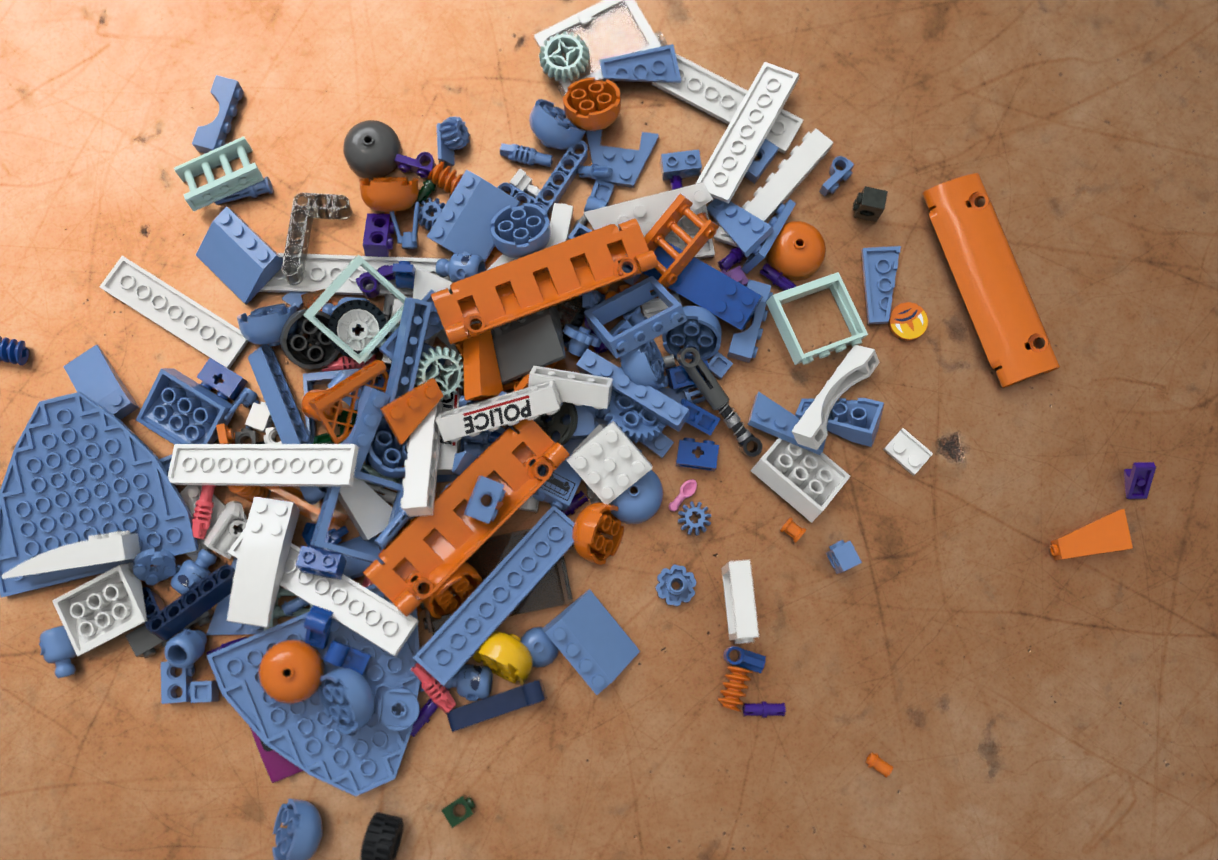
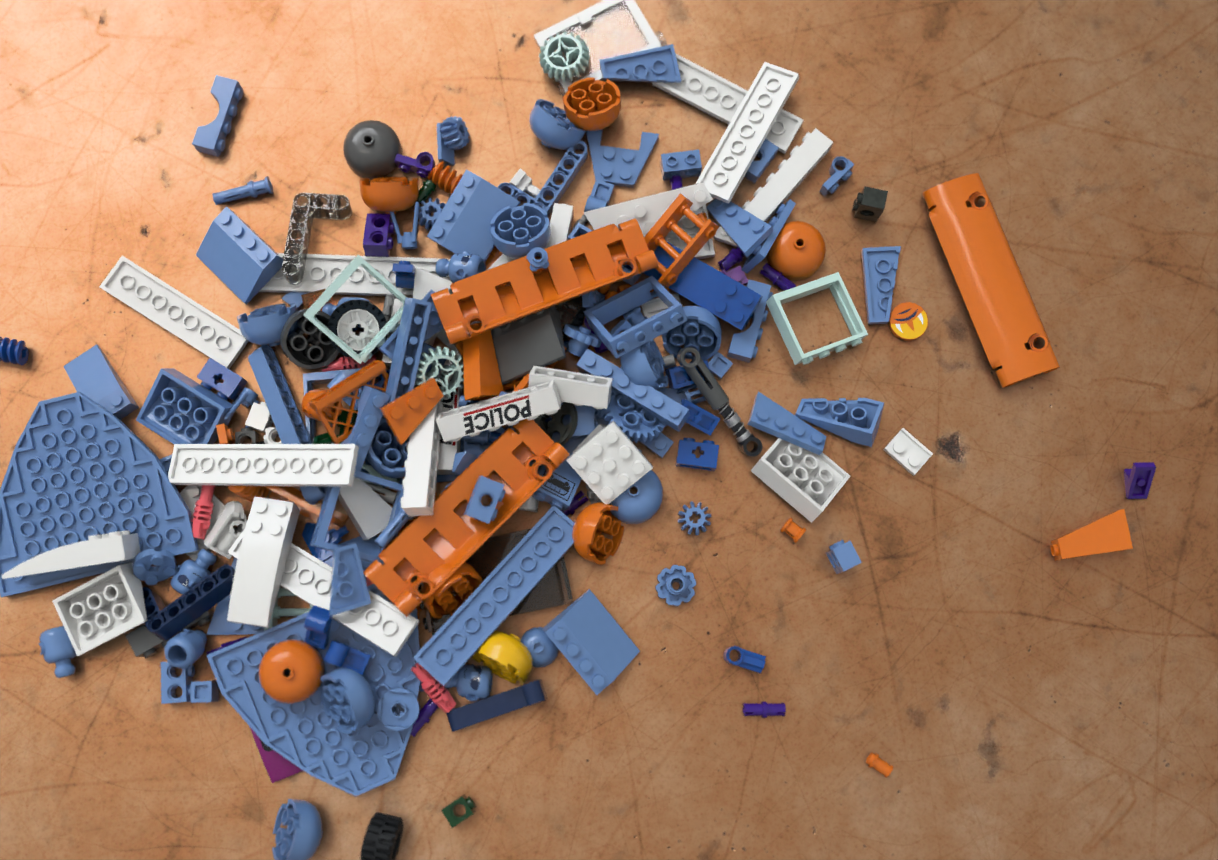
(224, 186): light aqua fence -> none
(293, 606): medium blue pin -> none
(321, 562): blue brick -> none
(348, 581): none -> medium blue wing
(366, 278): dark purple plate -> none
(525, 155): medium blue hinge -> none
(537, 264): none -> medium blue brick
(594, 171): medium blue axle -> none
(686, 490): bright pink piece -> none
(734, 688): orange piece -> none
(739, 601): white window -> none
(856, 366): white arch -> none

